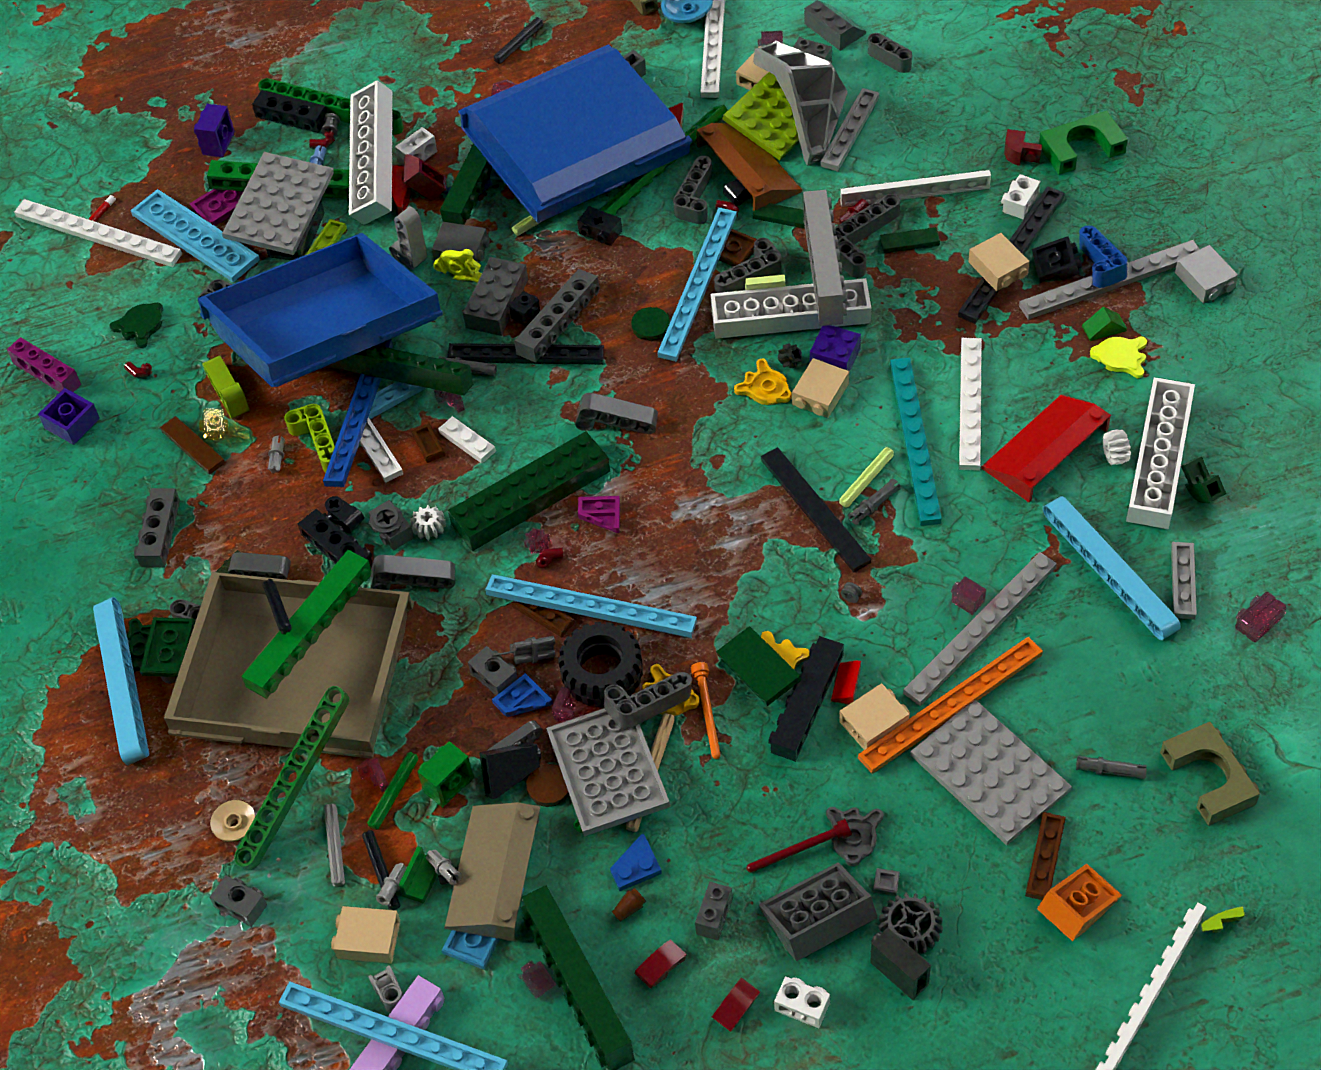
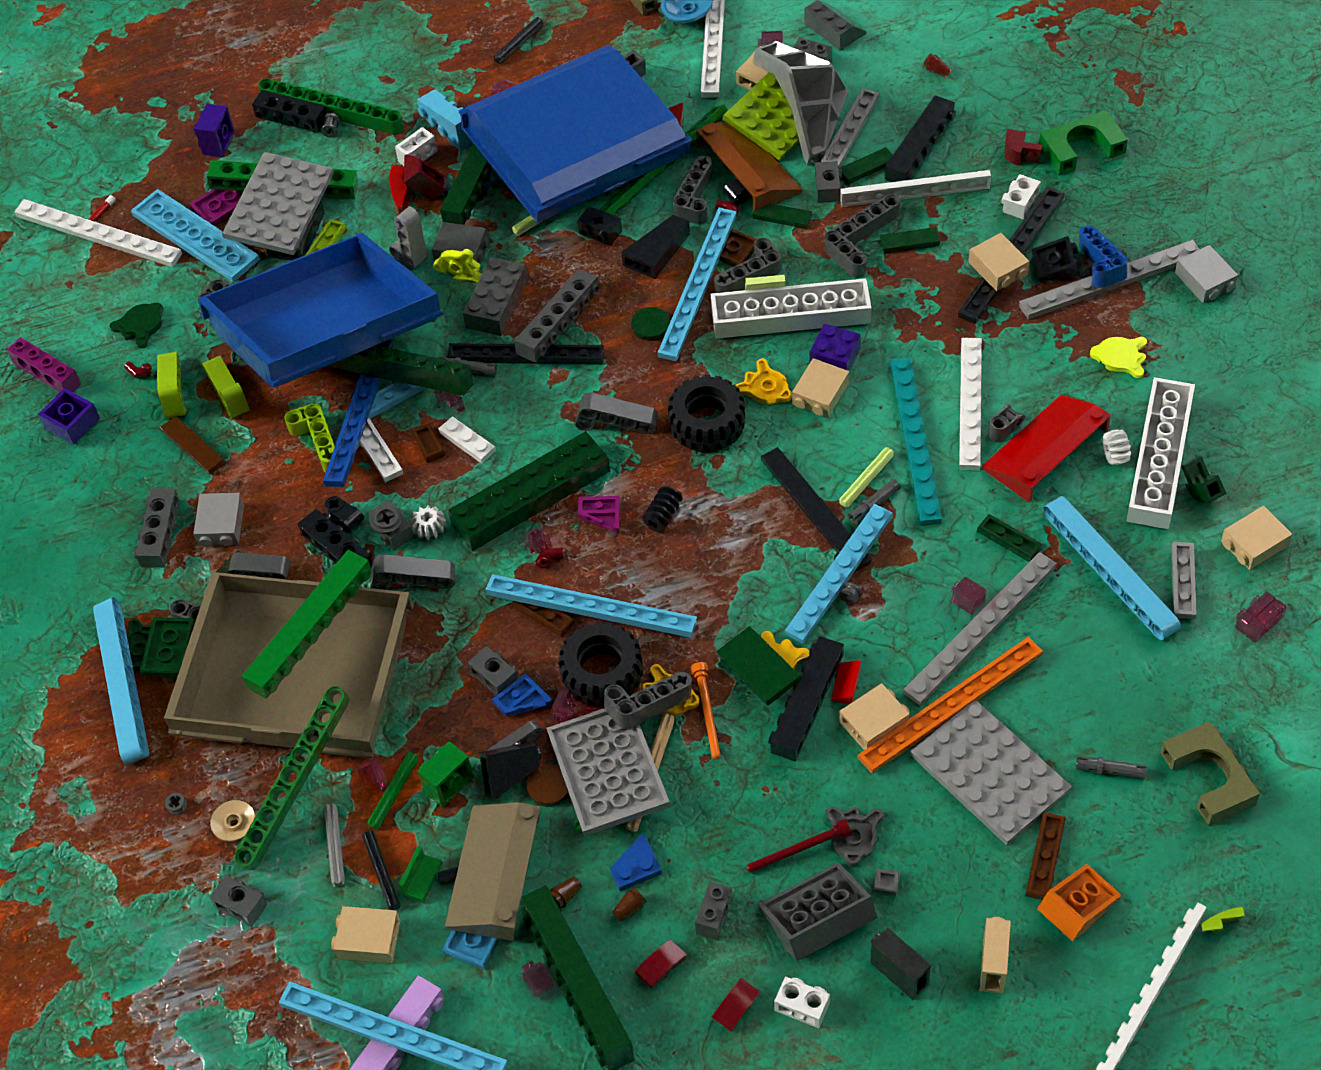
(170, 385): none -> lime beam
(171, 798): none -> dark grey bush
(213, 424): clear yellow brick -> none
(218, 519): none -> light grey brick
(276, 454): light grey axle -> none
(277, 606): black axle -> none
(318, 155): medium blue axle -> none
(328, 140): dark red arm -> none
(370, 153): white brick -> none
(386, 986): light grey piece -> none
(391, 884): light grey axle -> none
(443, 866): light grey axle -> none
(444, 117): none -> medium azure wedge
(524, 308): black brick -> none
(531, 650): dark grey piece -> none
(565, 891): none -> reddish brown cone
(657, 247): none -> black slope
(662, 508): none -> black piece
(703, 393): none -> black tyre
(789, 355): pearl dark grey gear -> none
(824, 258): light grey brick -> none
(827, 181): none -> dark grey brick
(838, 574): none -> medium azure plate
(851, 211): dark red axle -> none
(866, 165): none -> dark green tile
(889, 52): dark grey beam -> none
(920, 140): none -> black brick
(924, 913): dark grey gear -> none
(936, 65): none -> clear red cone
(995, 955): none -> tan brick
(1004, 423): none -> dark grey piece
(1009, 538): none -> dark green tile
(1103, 324): green slope -> none
(1256, 537): none -> tan brick

